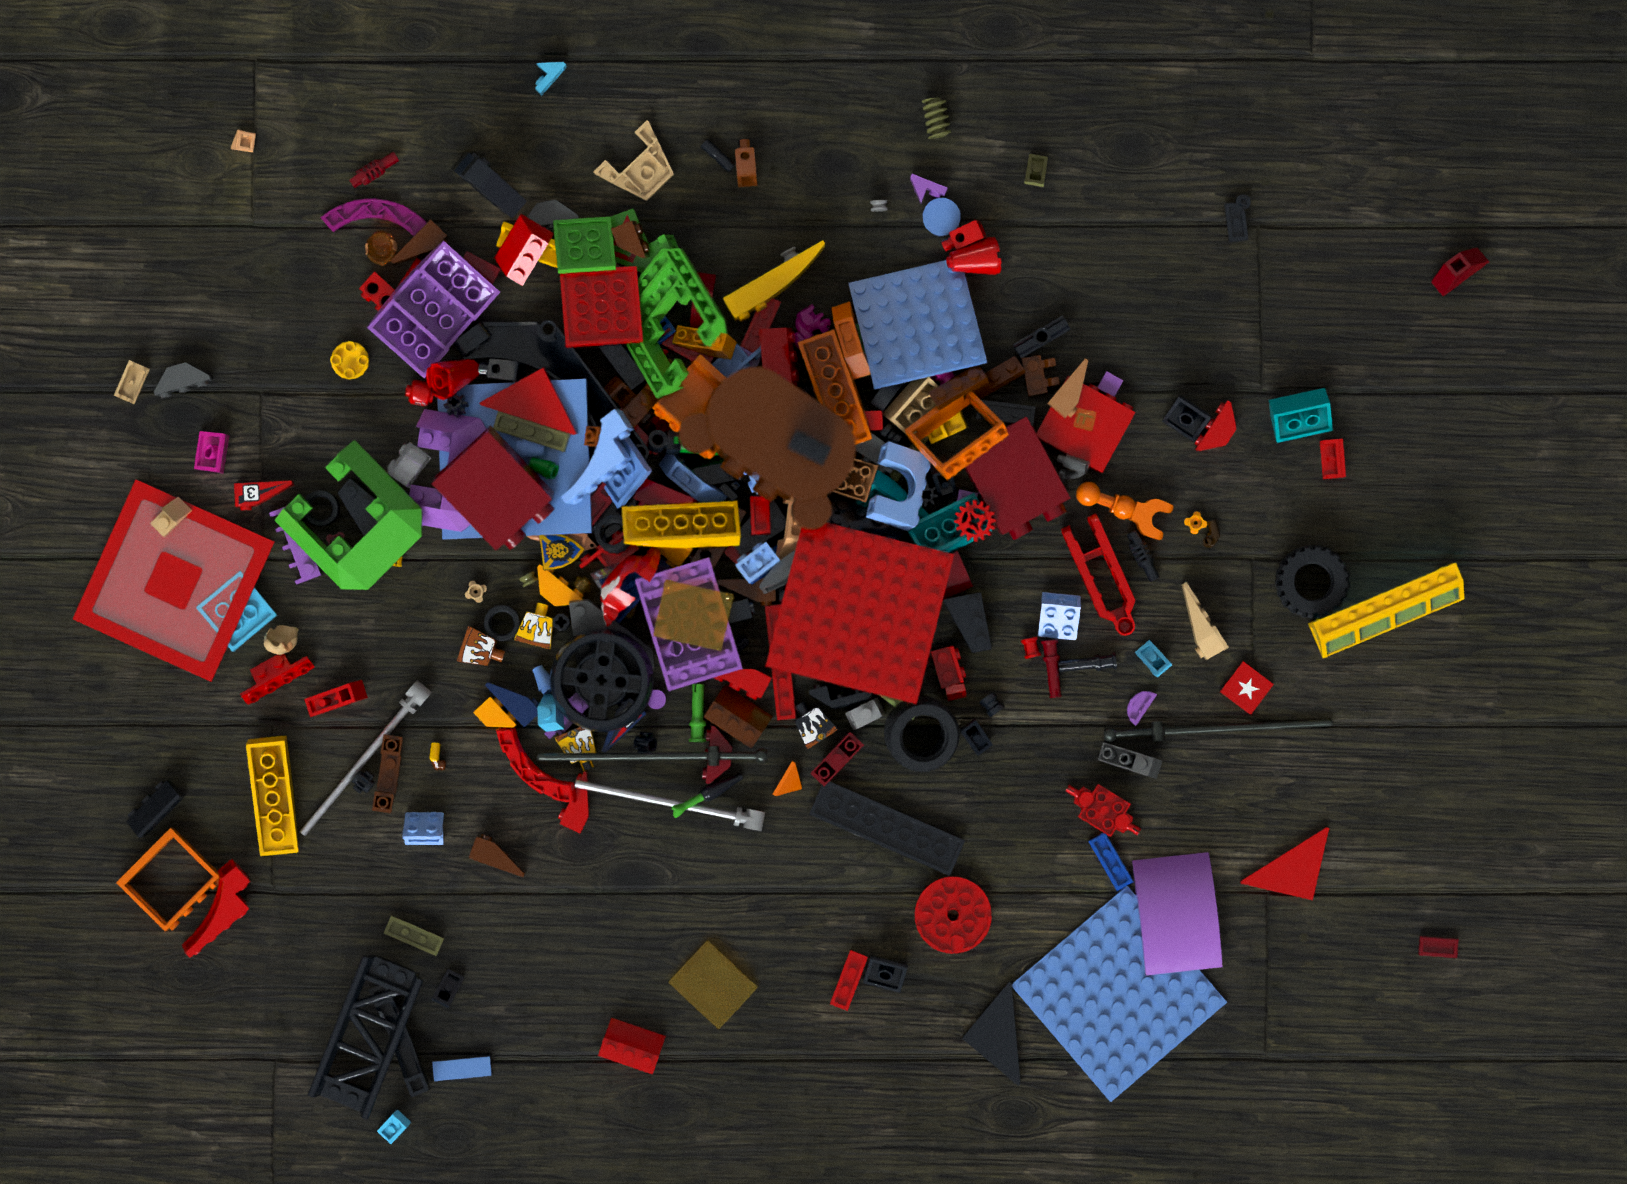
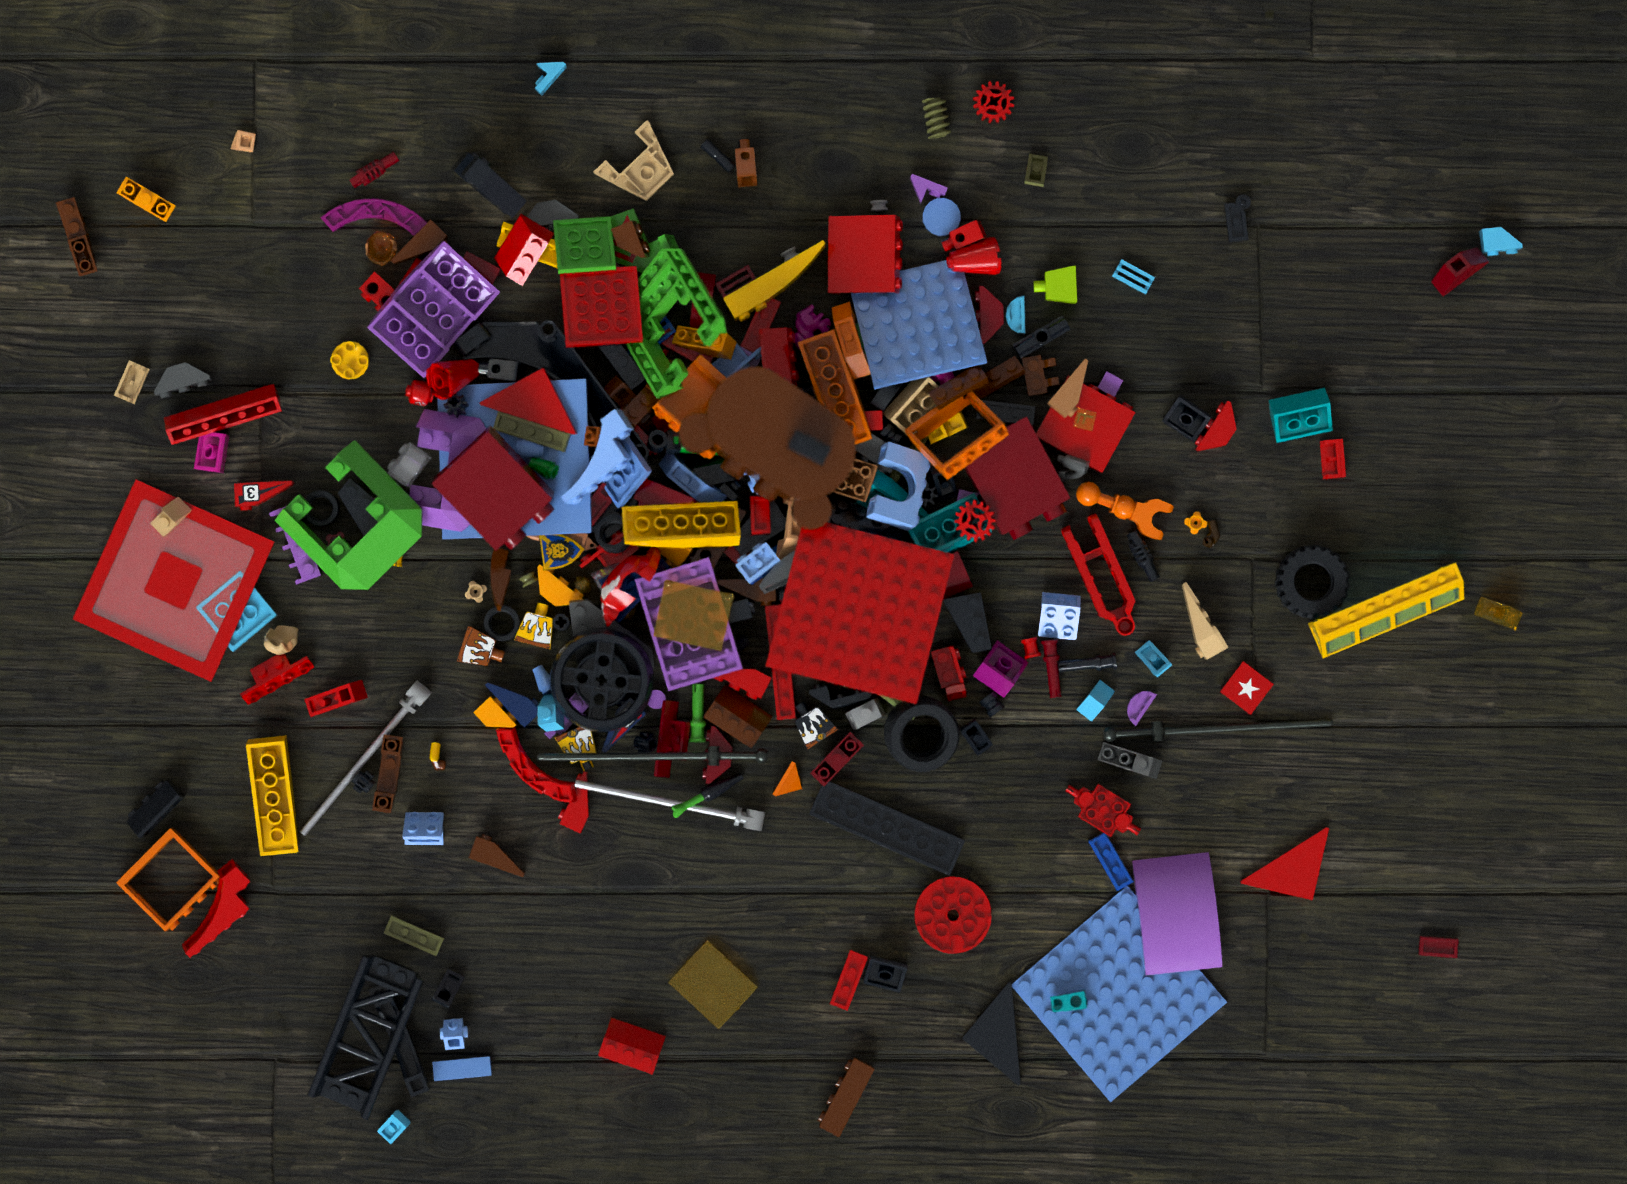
(77, 236): none -> reddish brown slope
(146, 199): none -> light orange slope
(222, 414): none -> red brick
(454, 1033): none -> light blue brick
(499, 576): none -> reddish brown slope
(672, 736): none -> dark red bracket
(750, 274): none -> dark red tile
(846, 1097): none -> reddish brown brick
(864, 254): none -> red panel
(986, 91): none -> red gear
(989, 314): none -> dark red slope
(1000, 669): none -> magenta slope
(1016, 315): none -> medium azure tile
(1059, 285): none -> lime torso
(1069, 1001): none -> teal leg
(1095, 700): none -> medium azure slope
(1137, 270): none -> medium azure tile
(1498, 240): none -> medium azure slope
(1498, 613): none -> clear yellow slope

